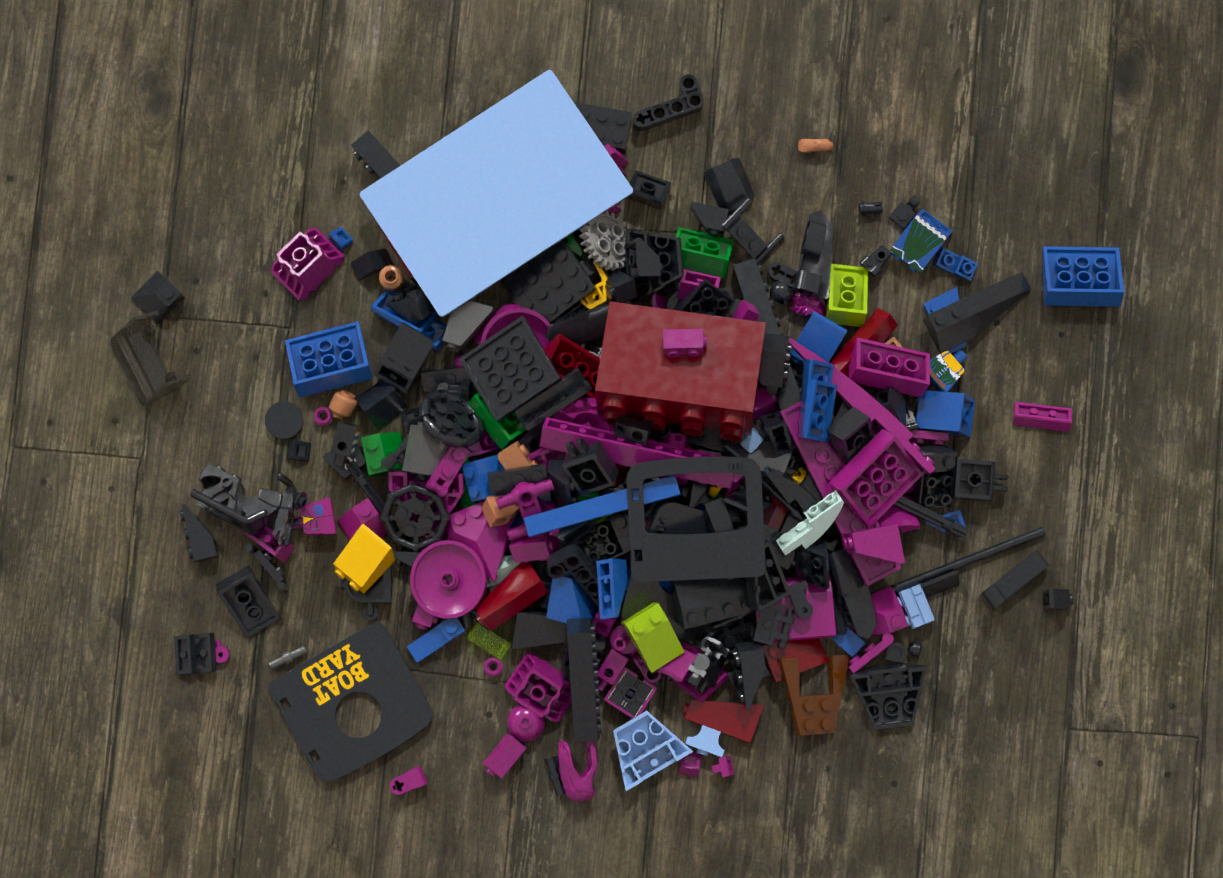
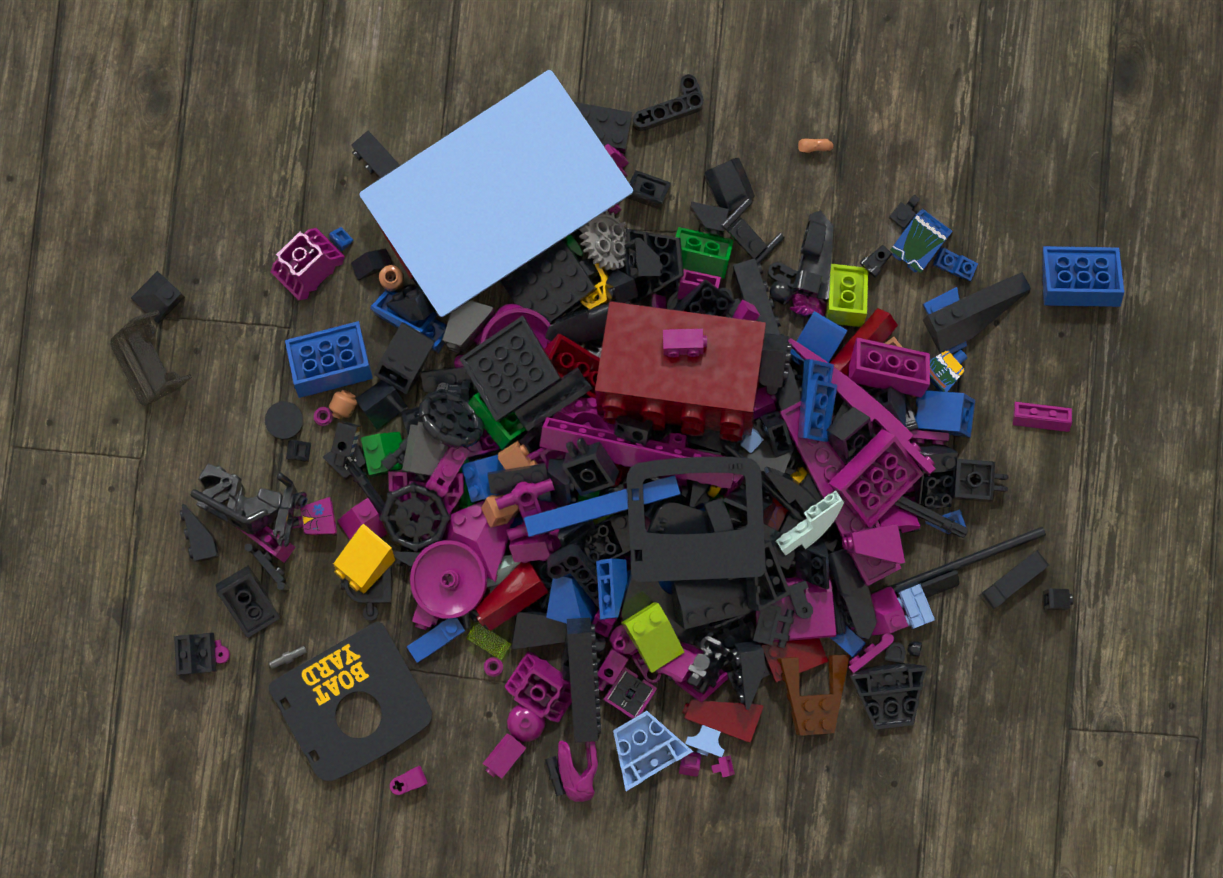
(870, 207): black pin -> none

